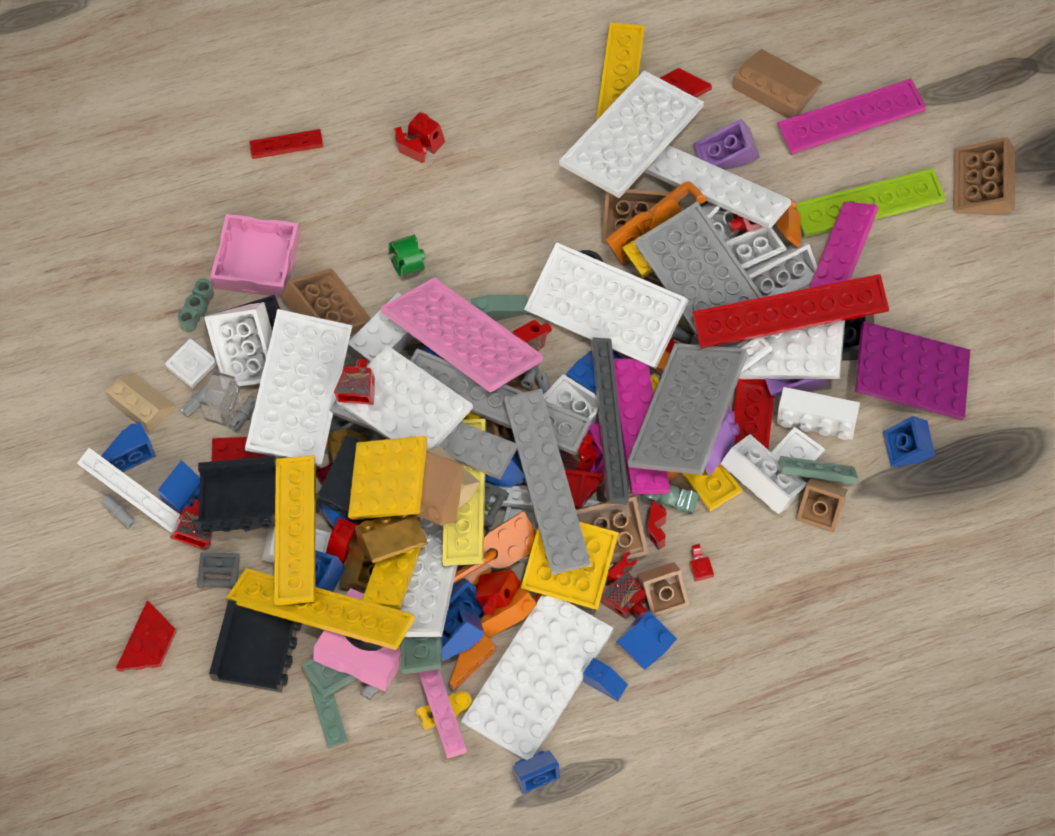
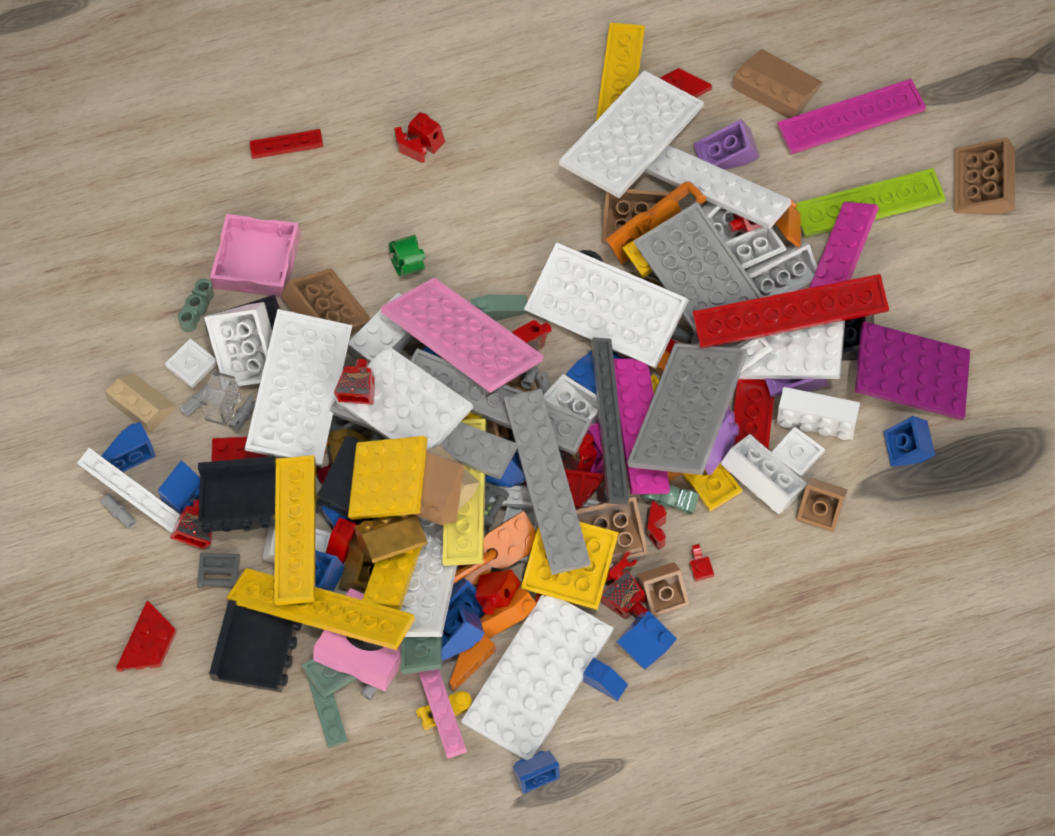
(817, 469): sand green plate -> none

